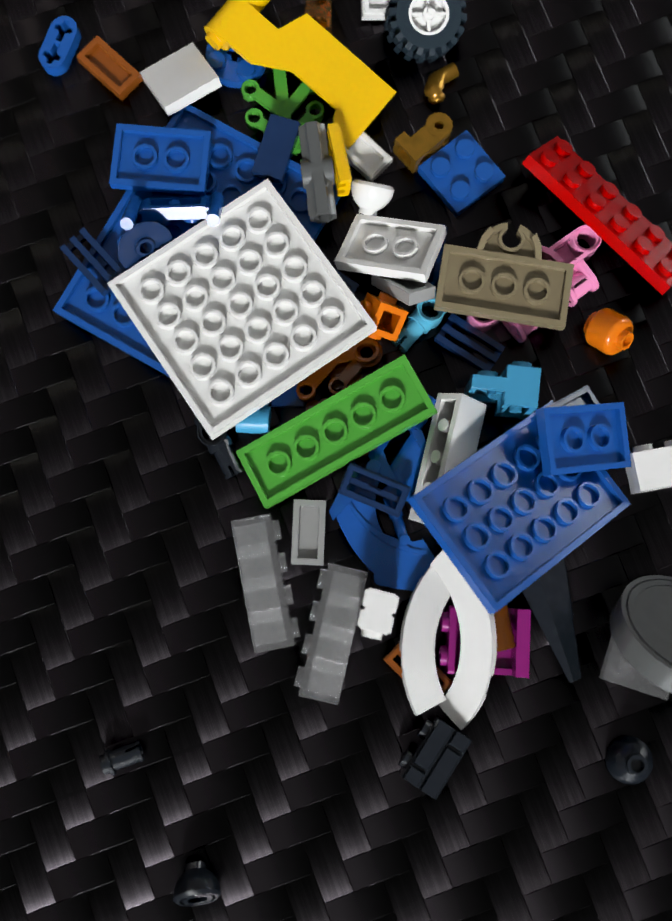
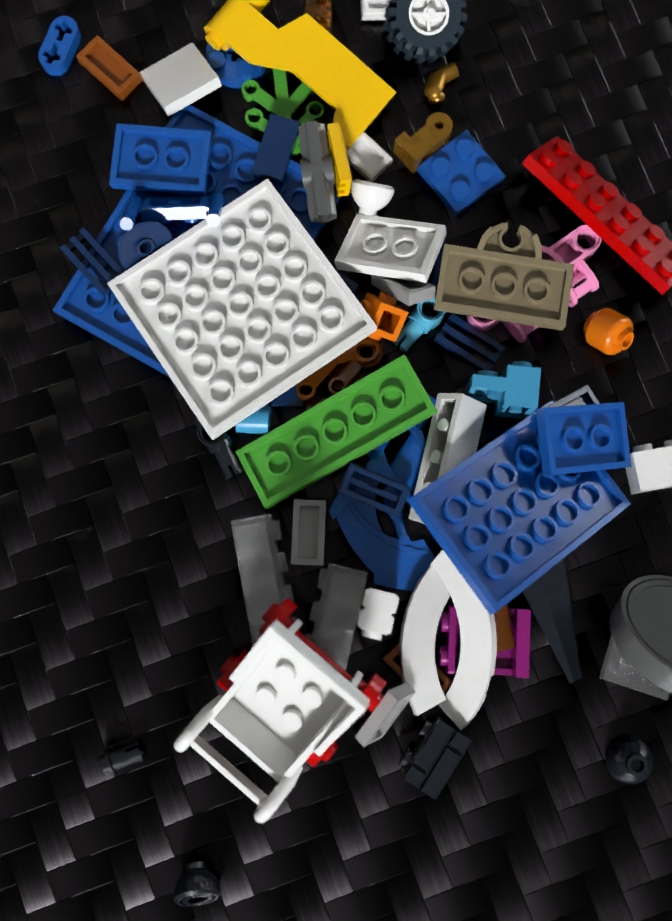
(281, 708): none -> white piece
(385, 714): none -> light grey tile

